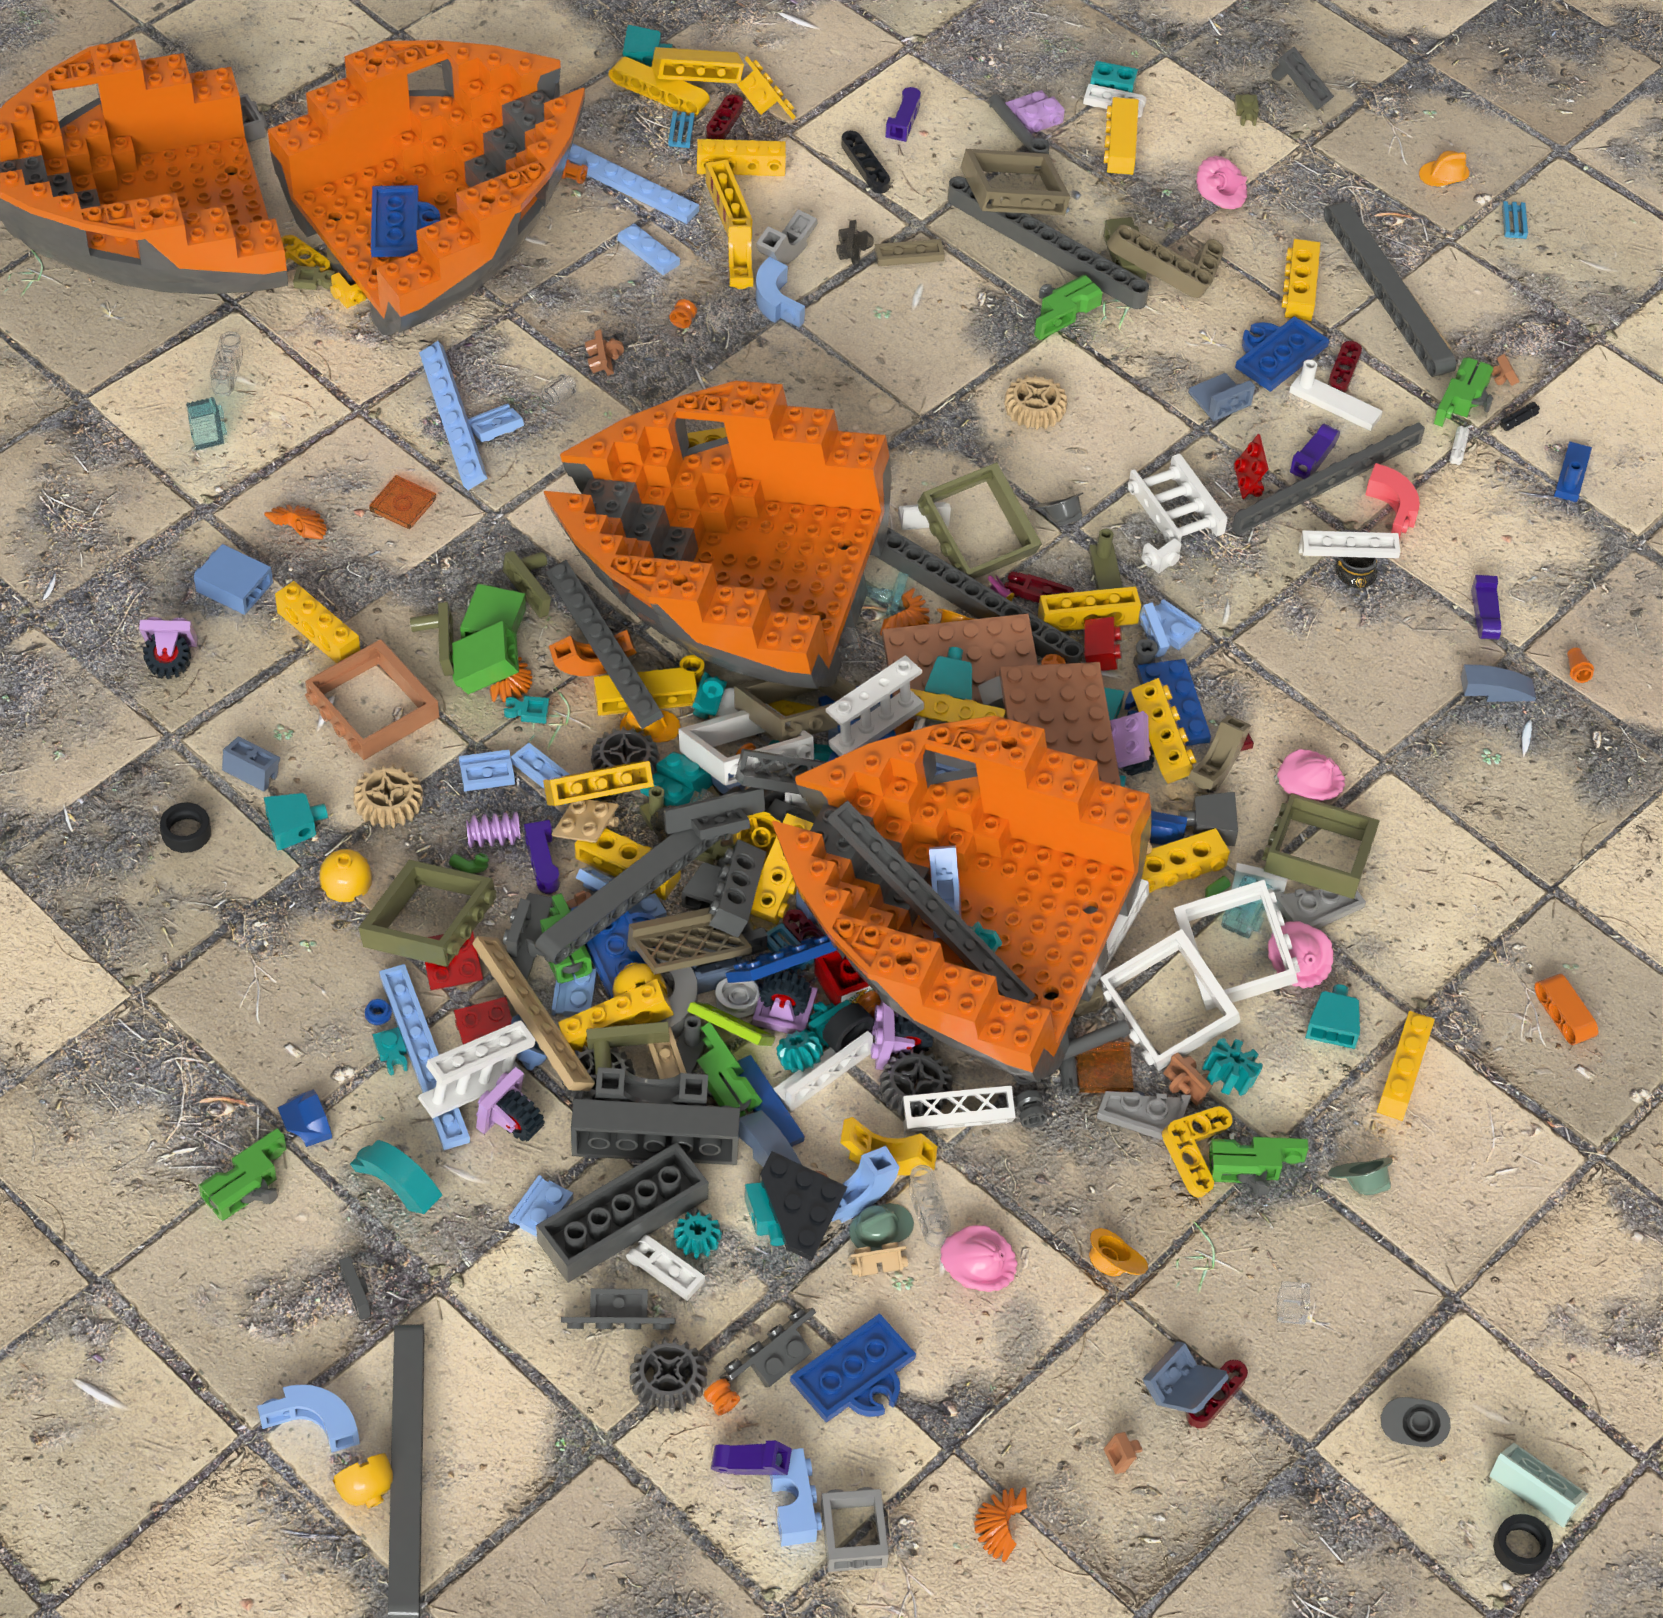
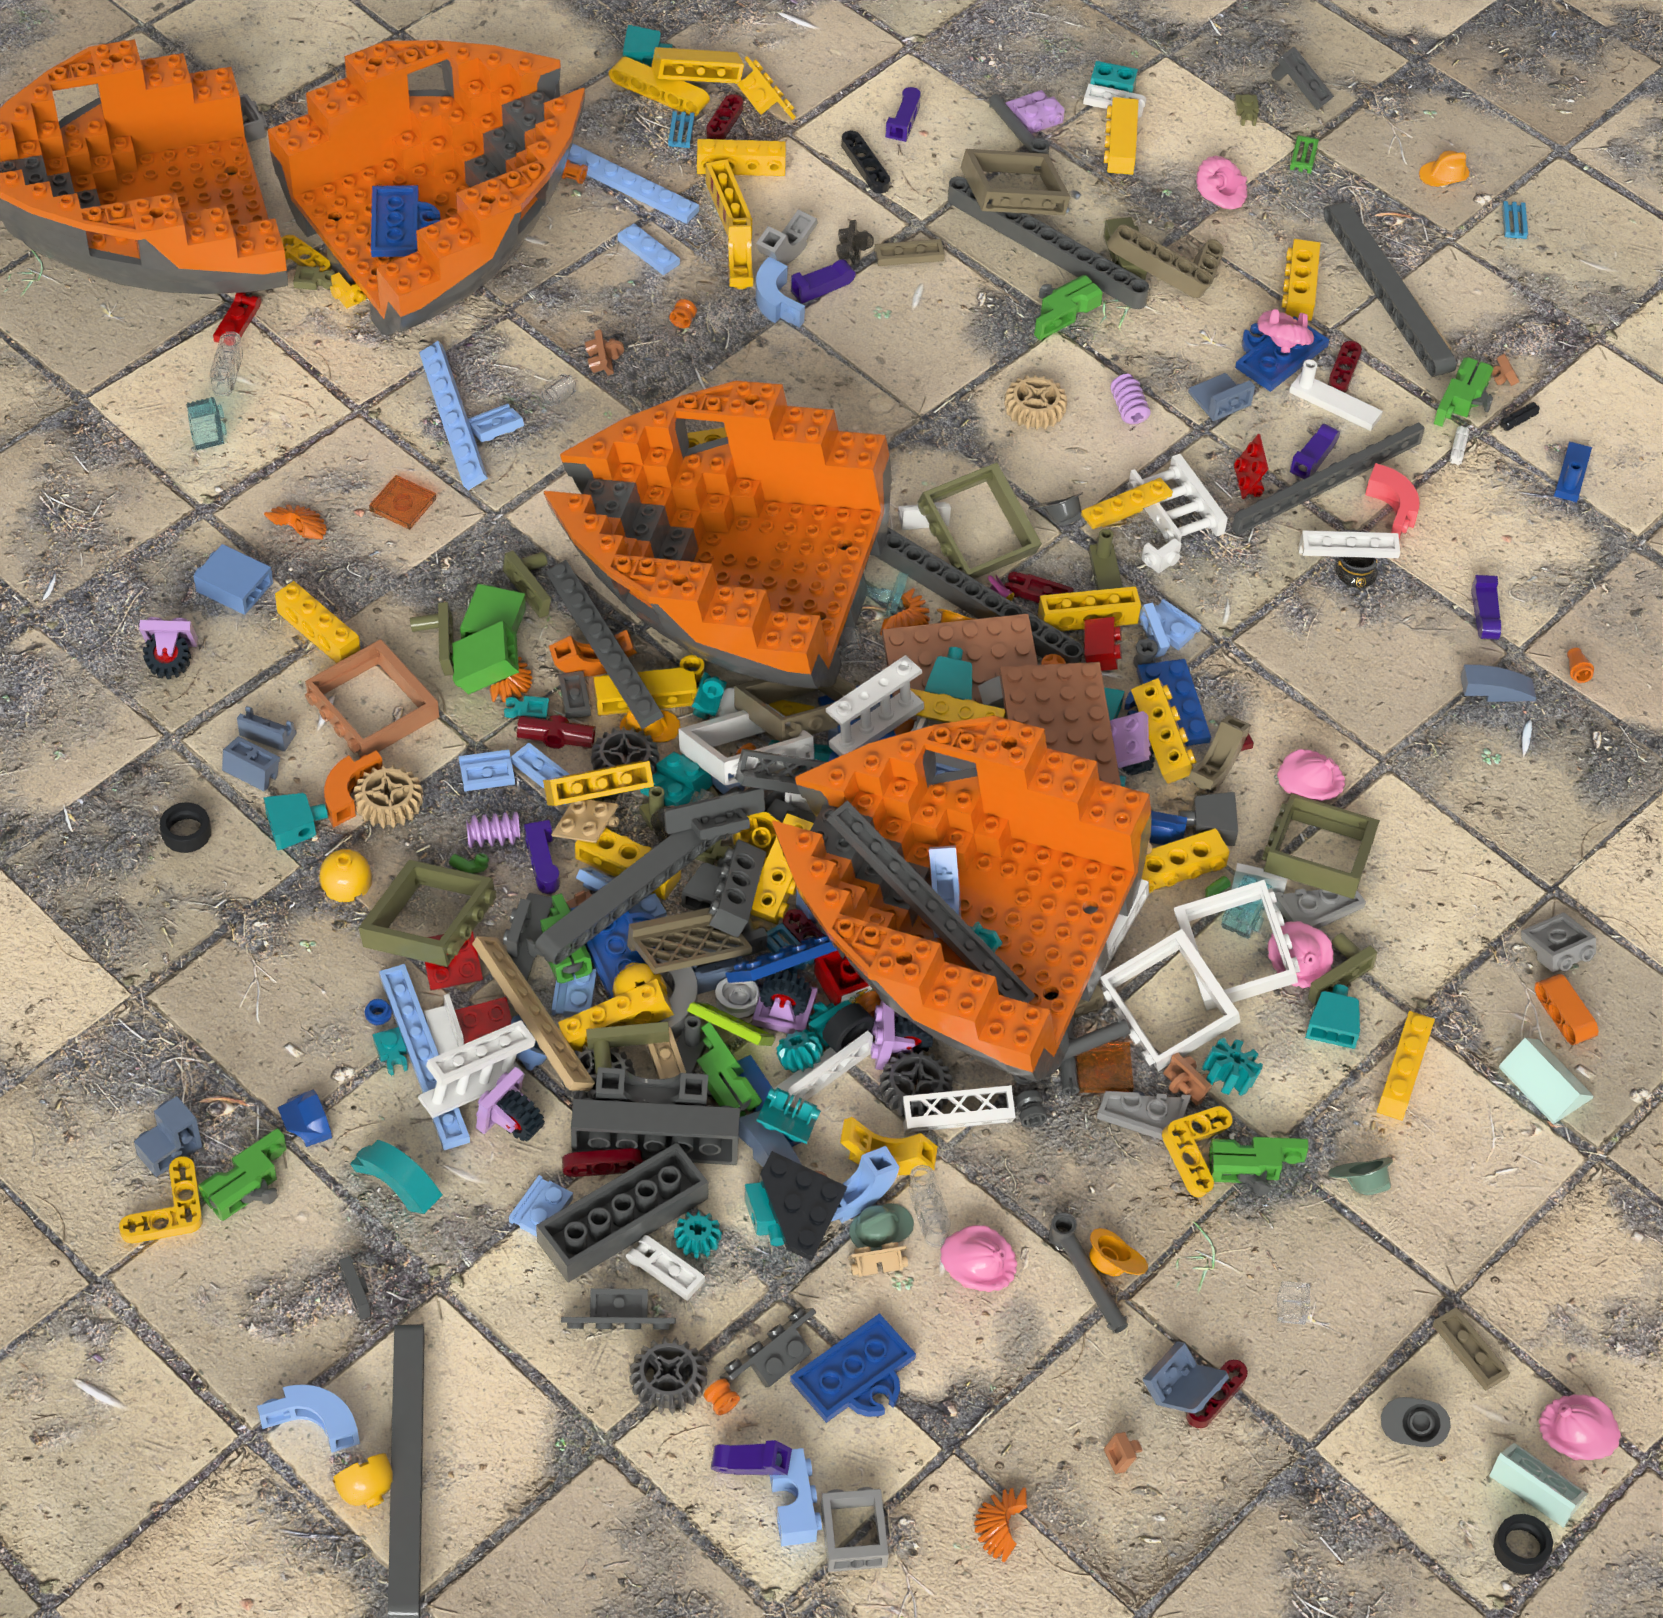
(173, 1137): none -> sand blue brick
(175, 1215): none -> yellow beam
(238, 317): none -> red plate
(265, 730): none -> sand blue hinge
(341, 784): none -> orange arch
(444, 1026): none -> white panel
(556, 731): none -> dark red piece
(574, 694): none -> dark grey plate
(600, 1162): none -> dark red beam
(786, 1119): none -> teal hinge
(821, 281): none -> dark purple leg
(1086, 1270): none -> dark grey piece
(1126, 503): none -> yellow bracket
(1130, 399): none -> lavender piece
(1285, 330): none -> bright pink piece
(1302, 165): none -> bright green tile
(1357, 964): none -> olive piece
(1471, 1349): none -> dark tan plate
(1544, 1080): none -> light aqua slope
(1560, 942): none -> light grey plate
(1580, 1427): none -> bright pink piece

